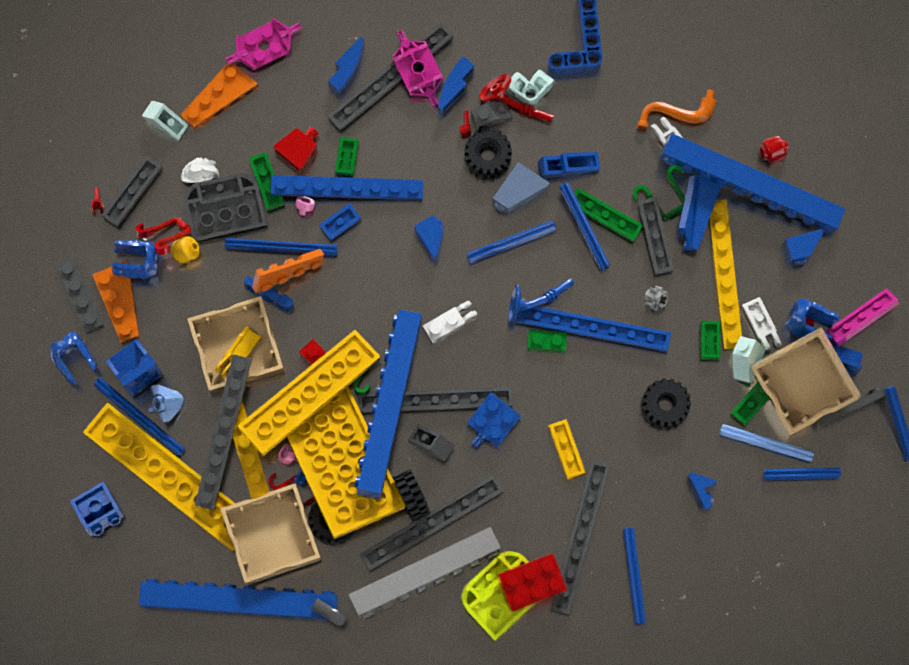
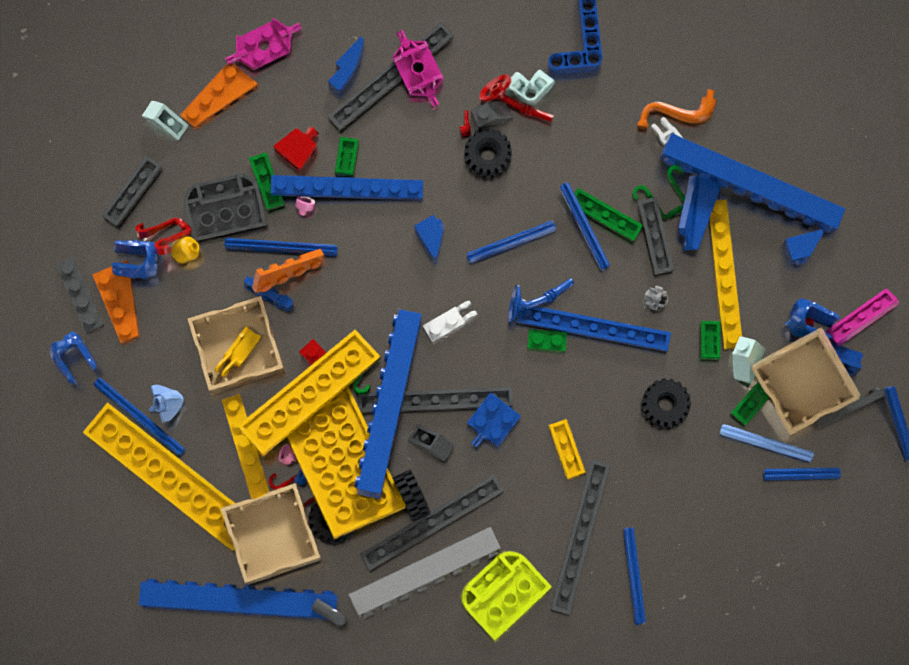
(96, 204): red hand -> none
(97, 509): blue plate -> none
(134, 367): blue bracket -> none
(199, 171): white hat -> none
(223, 432): dark grey plate -> none
(340, 222): blue plate -> none
(455, 84): blue slope -> none
(519, 189): sand blue slope -> none
(531, 582): red brick -> none
(568, 164): blue slope -> none
(699, 485): blue slope -> none
(761, 323): white hinge -> none
(774, 149): red head -> none

